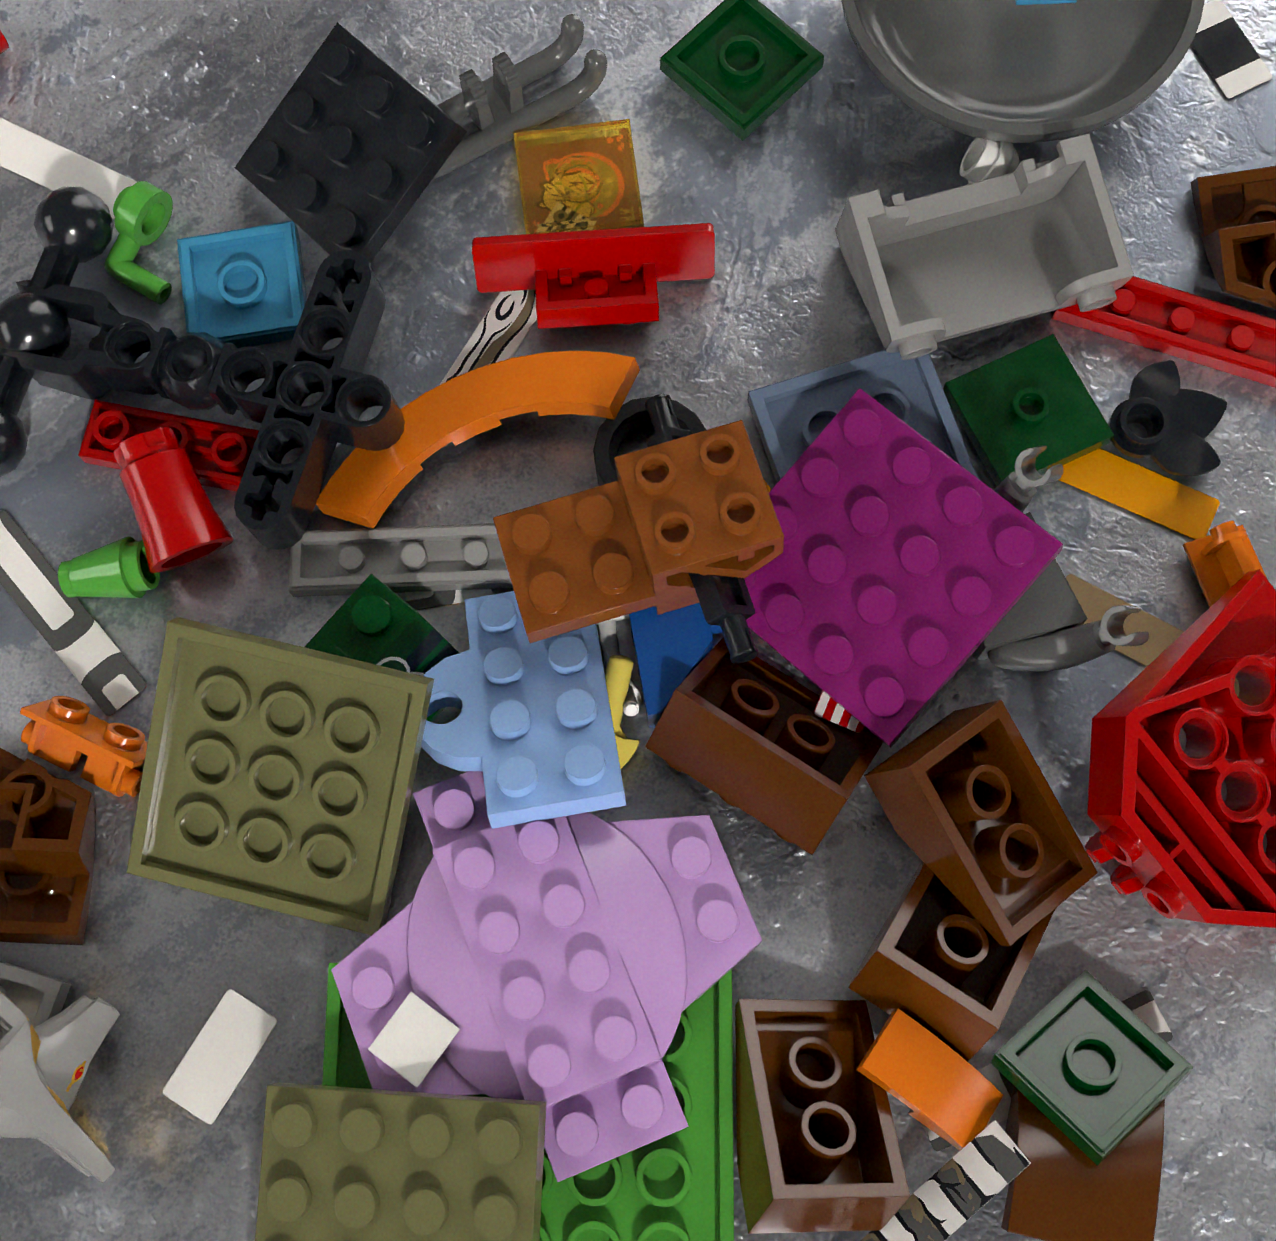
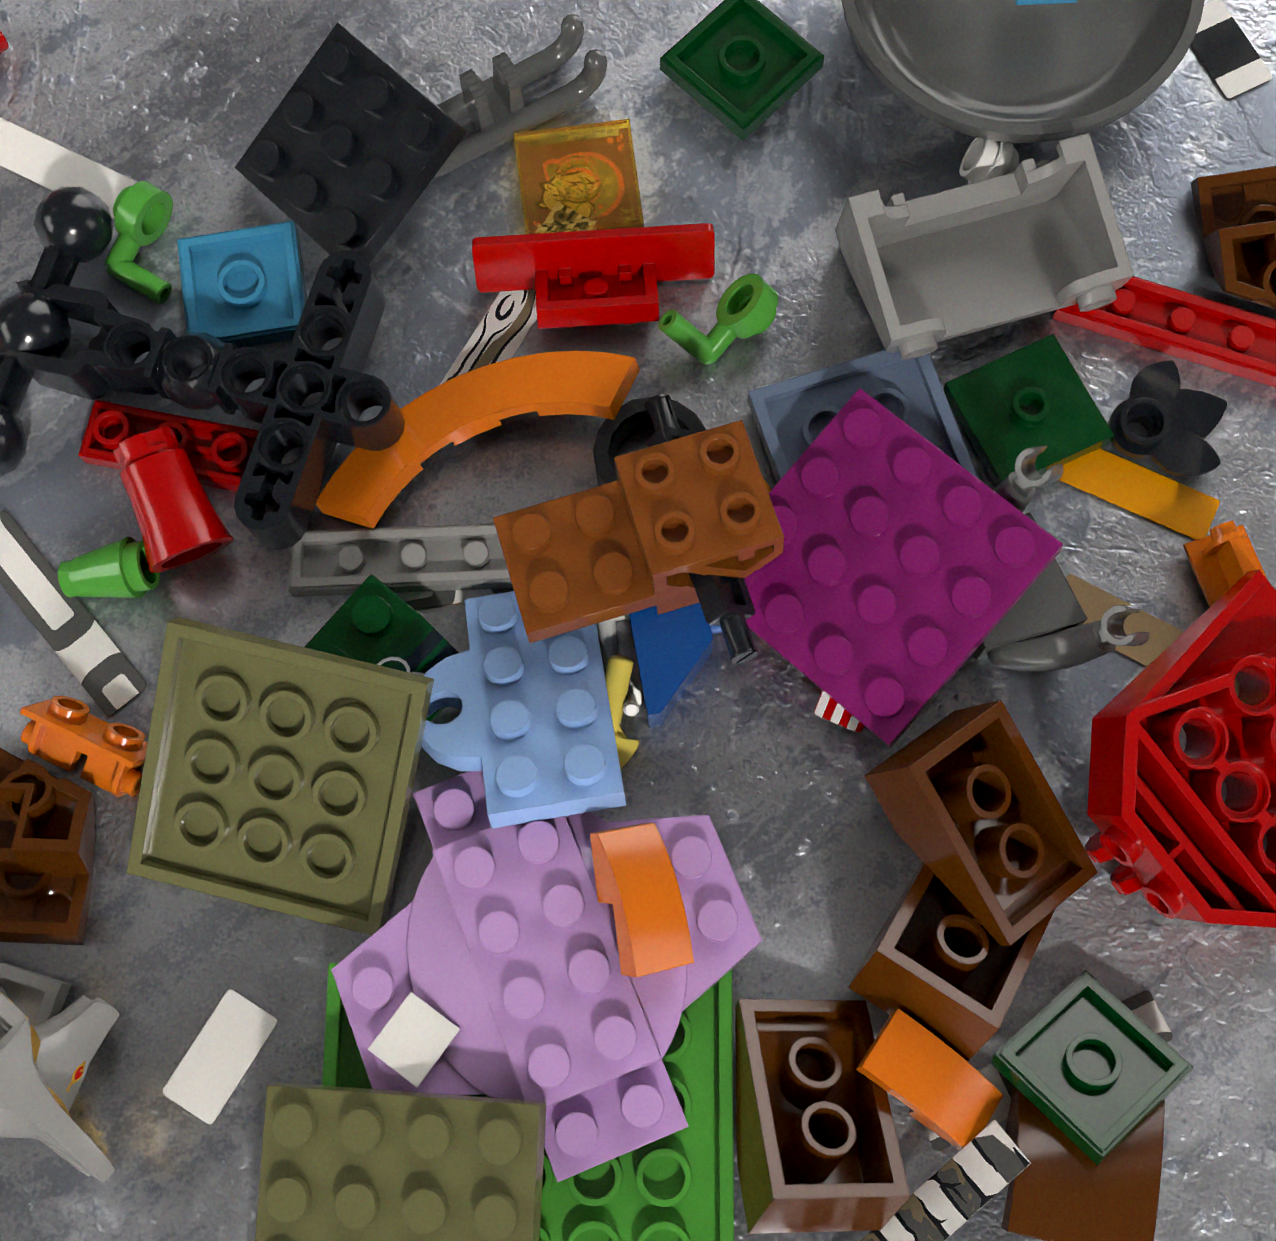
(646, 899): none -> orange slope
(743, 311): none -> bright green plate
(762, 746): reddish brown slope -> none

